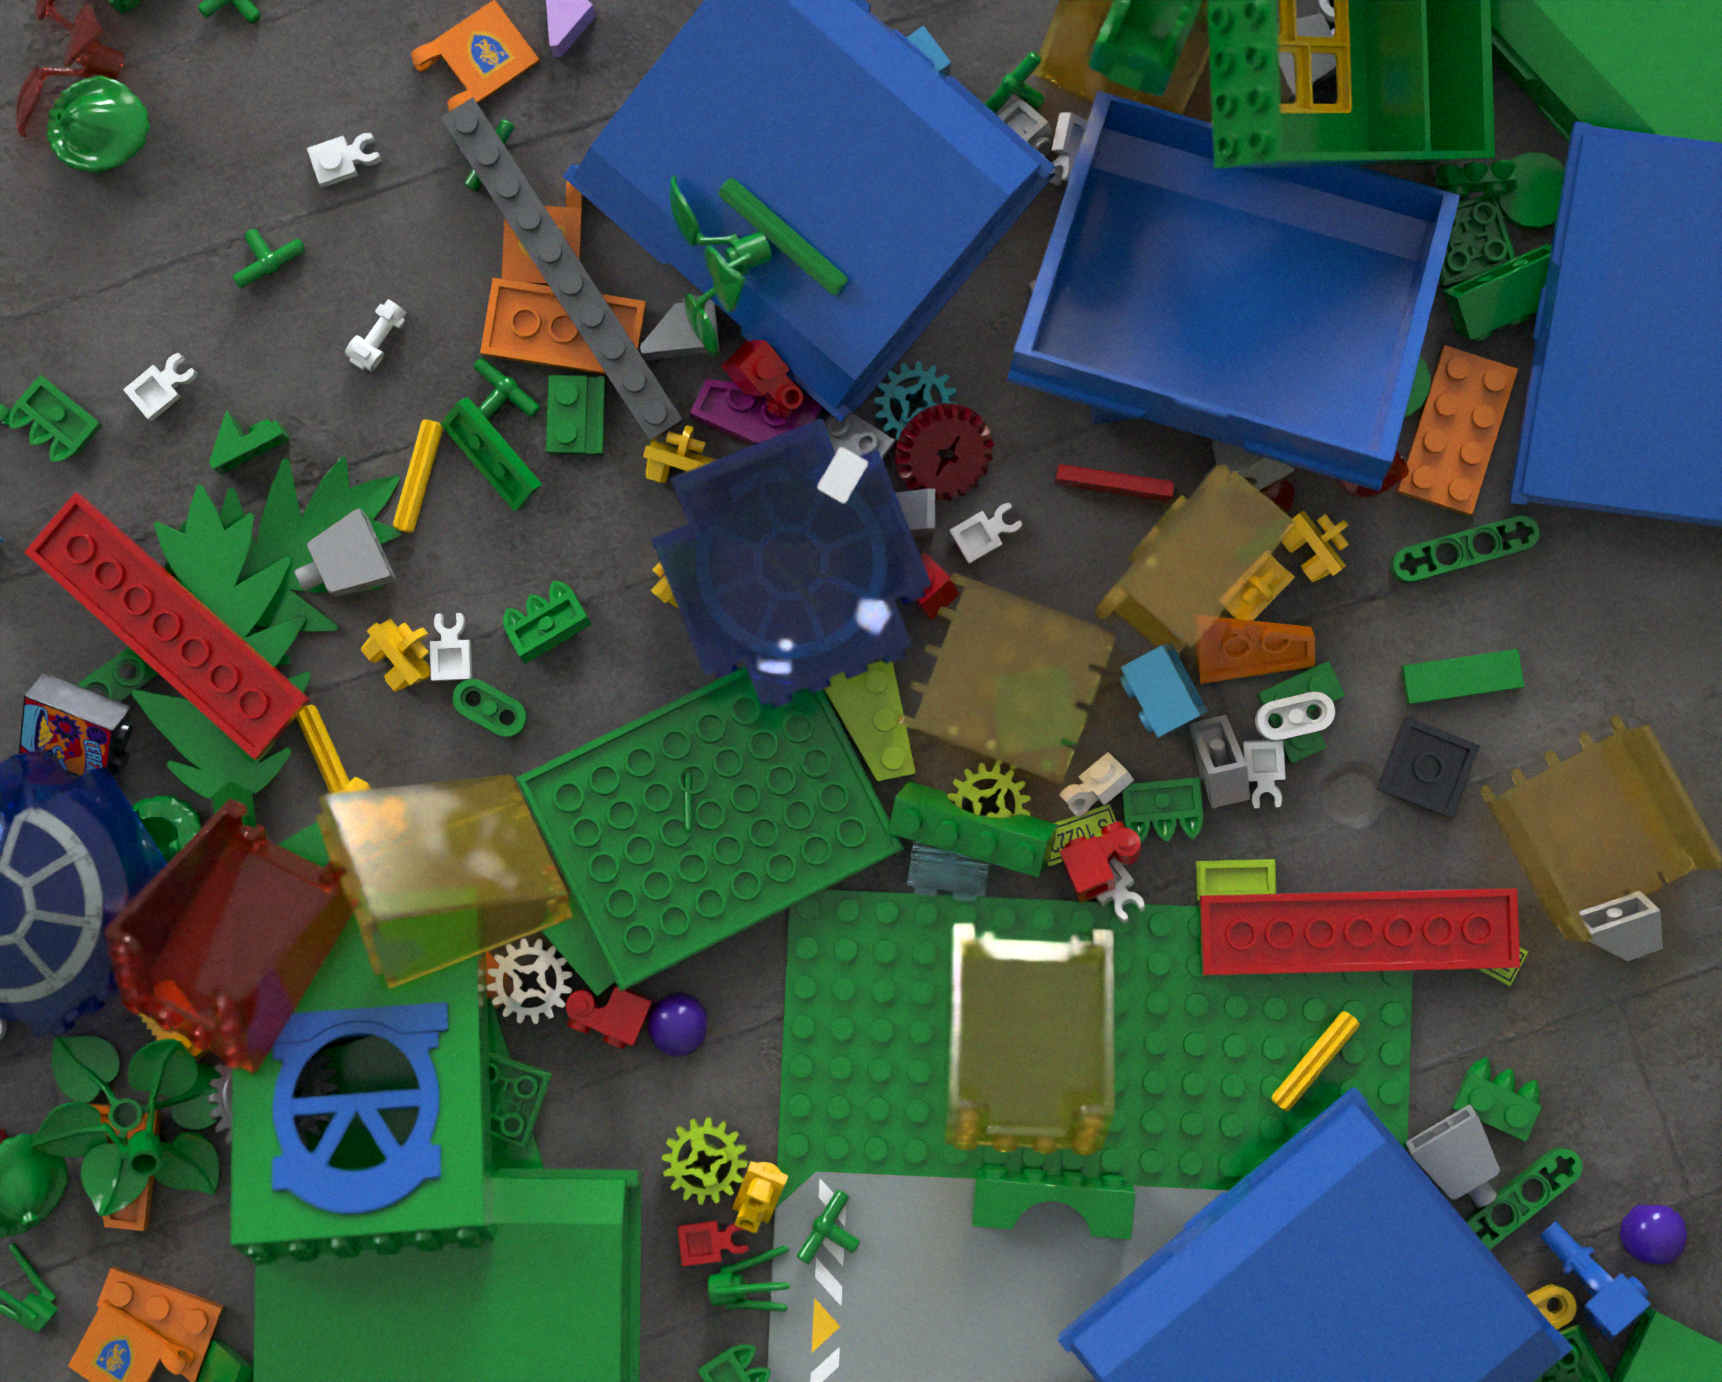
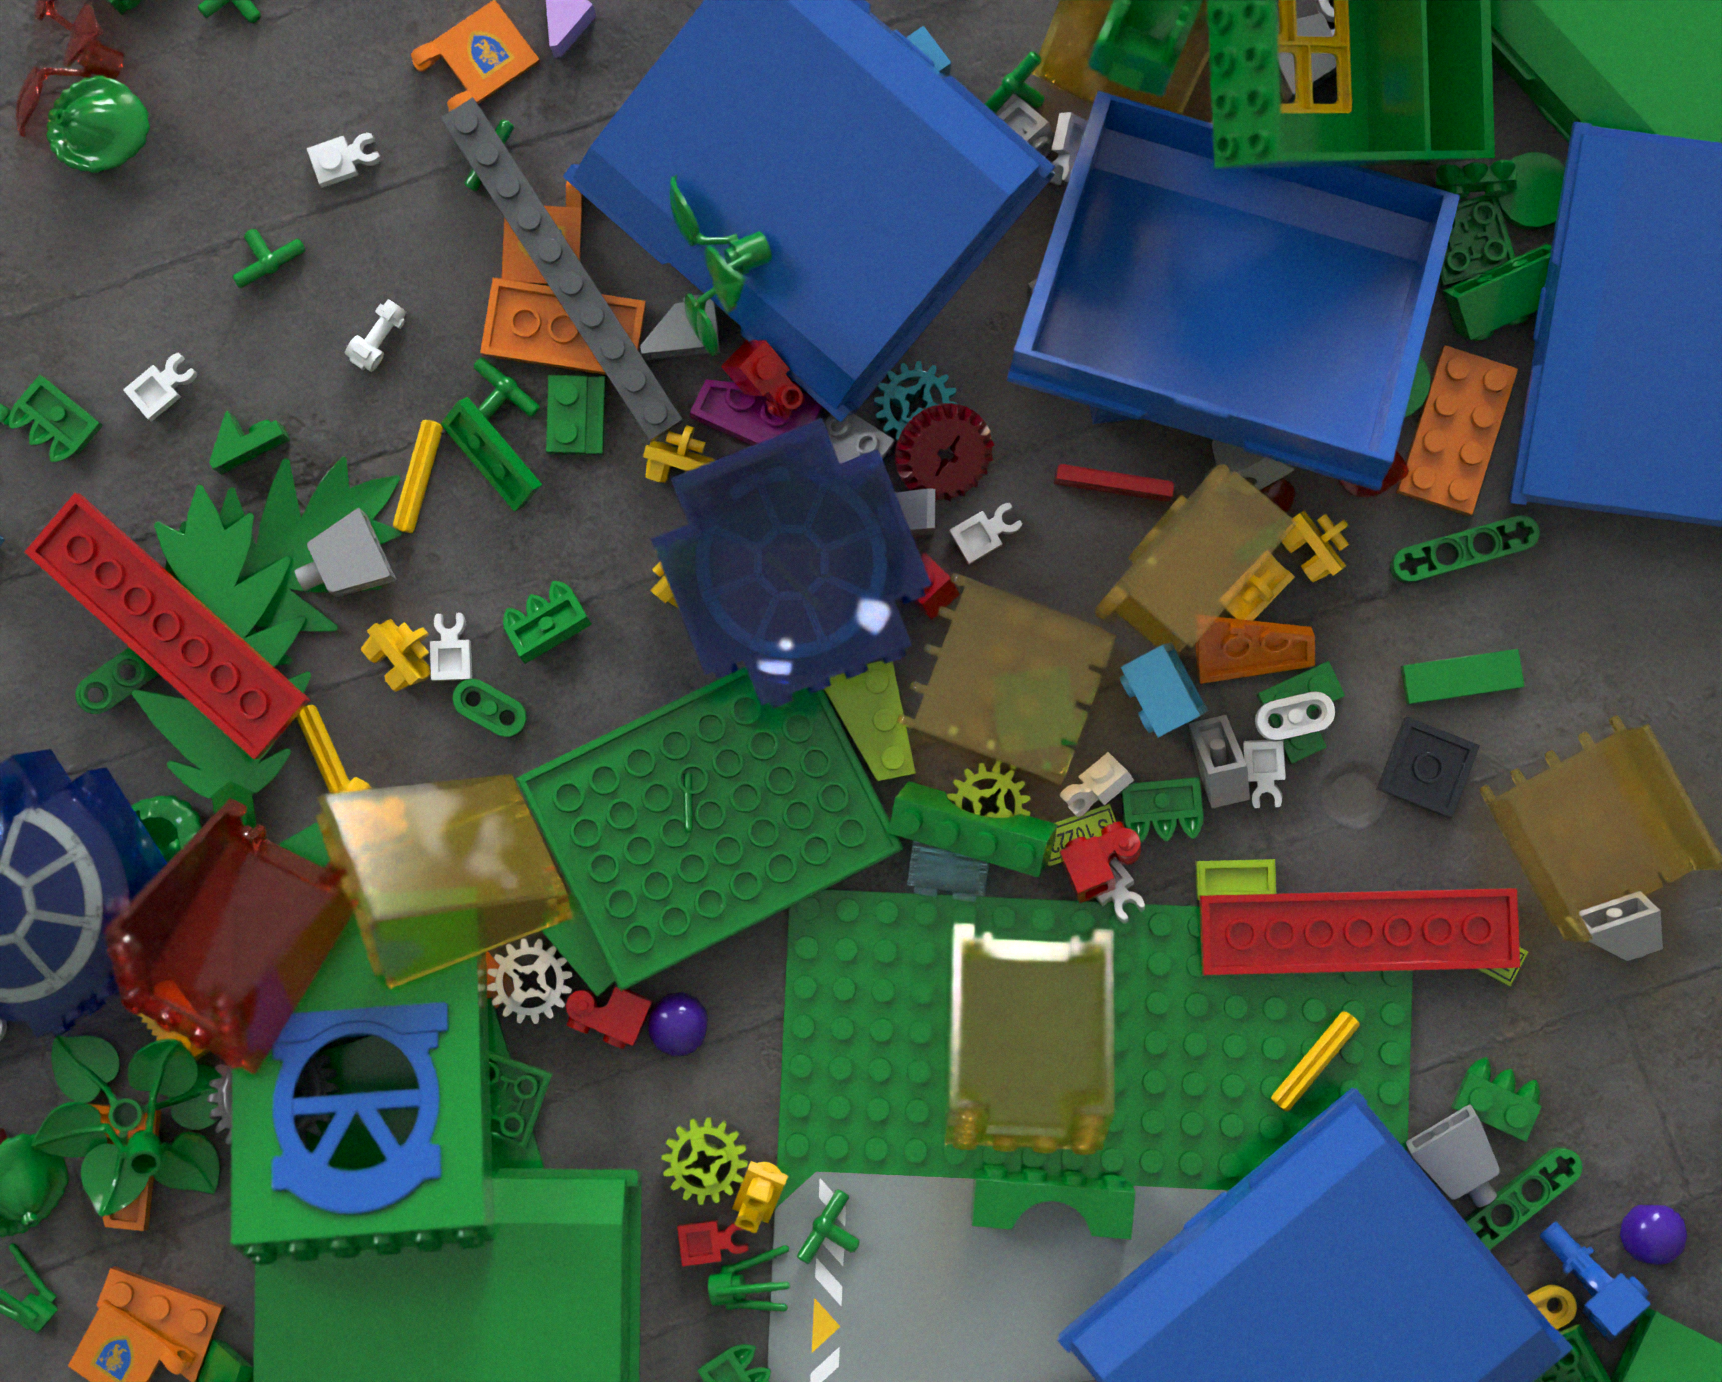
(77, 725): brick -> none
(783, 236): green axle -> none
(842, 475): white sticker -> none

